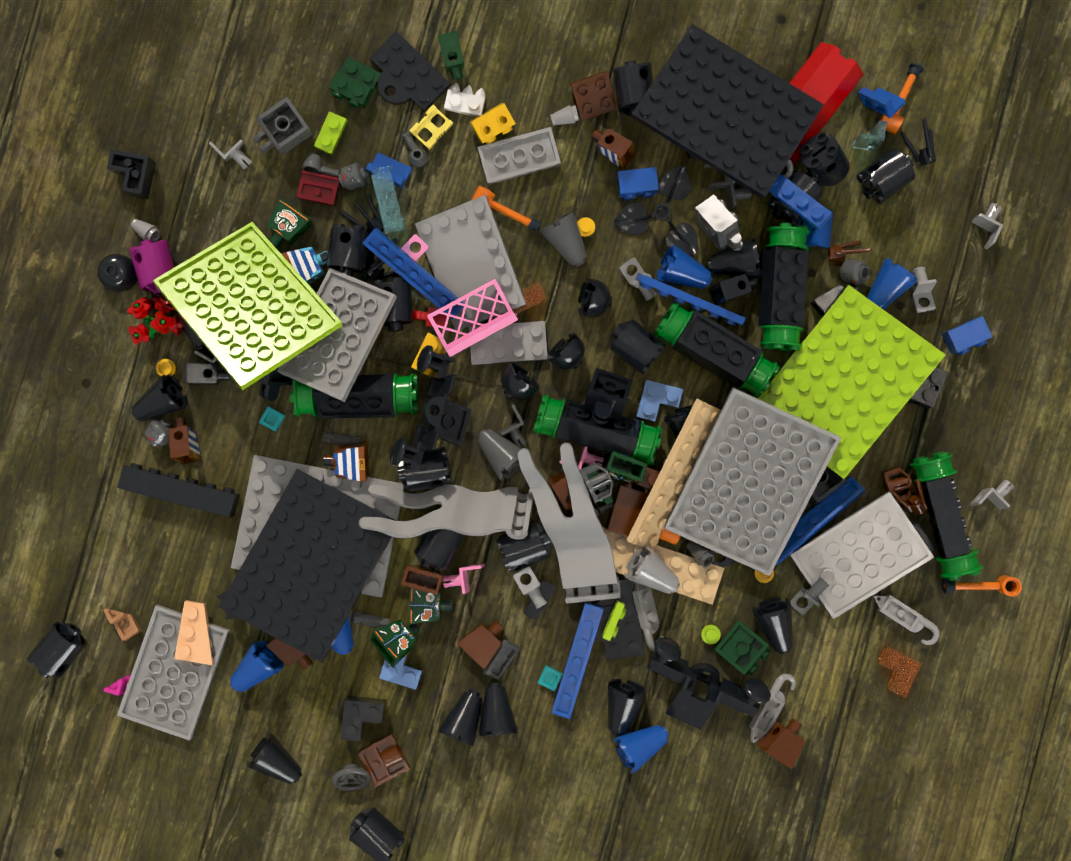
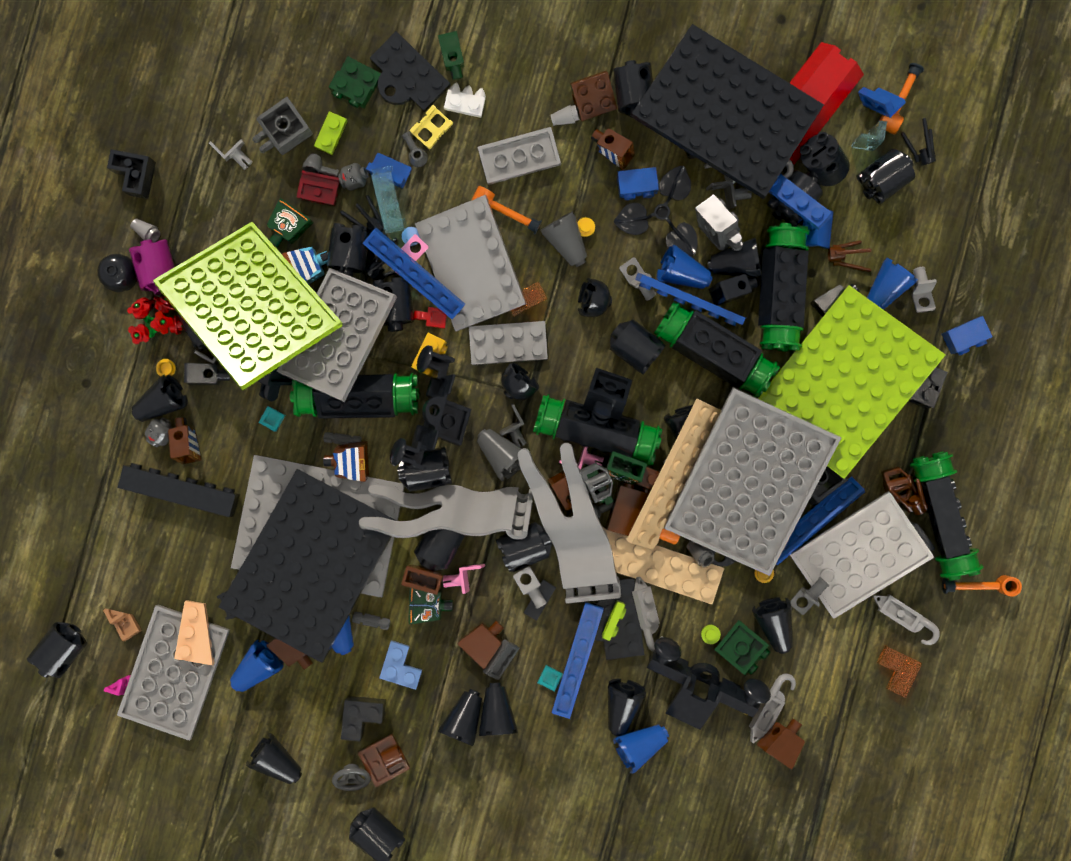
(395, 641): dark green torso -> none
(408, 233): none -> light blue plate
(479, 333): bright pink fence -> none
(492, 123): yellow brick -> none
(567, 353): black cylinder -> none
(649, 570): light grey cone -> none
(657, 394): medium blue plate -> none
(854, 271): dark grey head -> none
(989, 223): light grey bracket -> none
(996, 495): light grey bracket -> none

